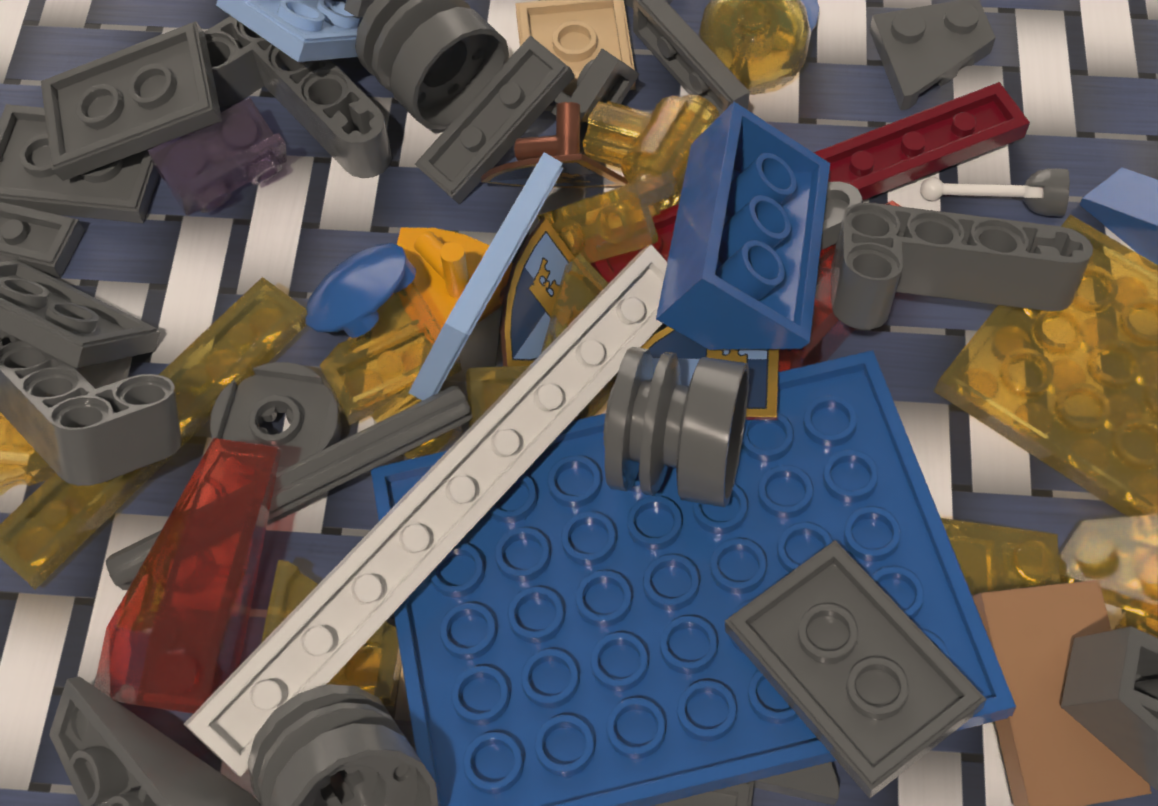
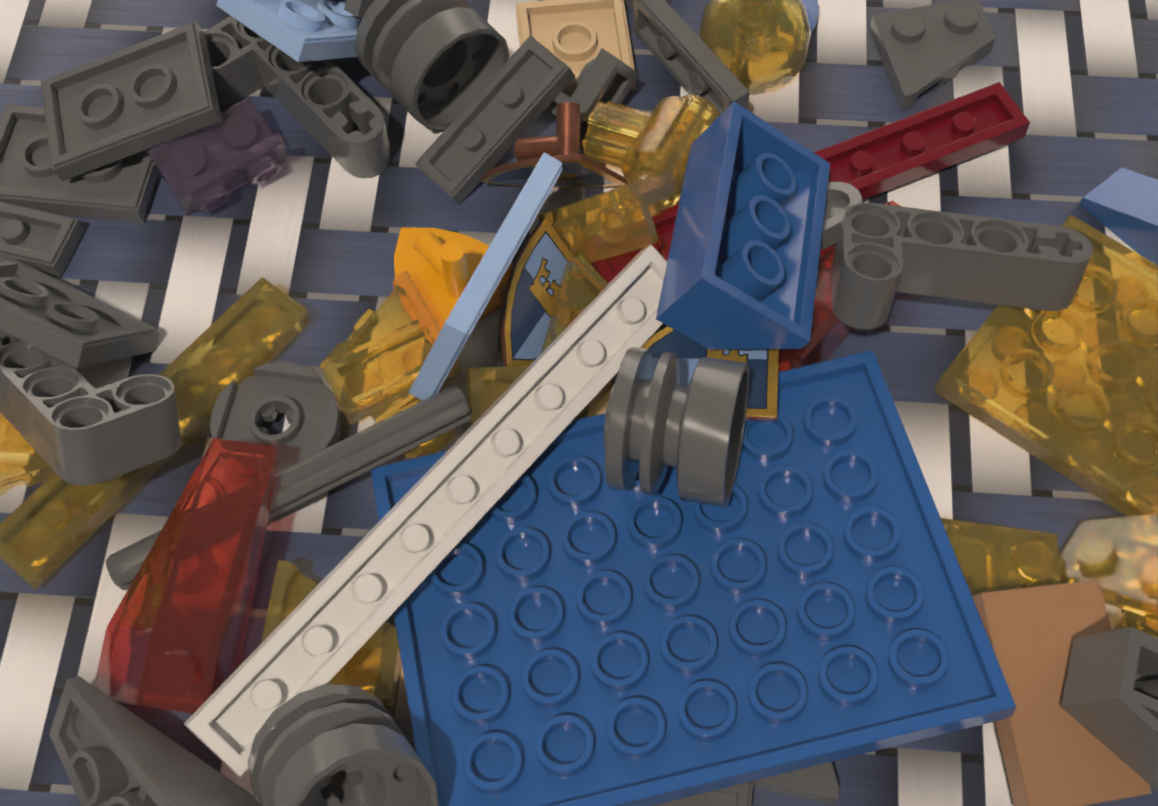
(357, 288): blue dish -> none
(854, 667): dark grey tile -> none
(1044, 191): hinge -> none

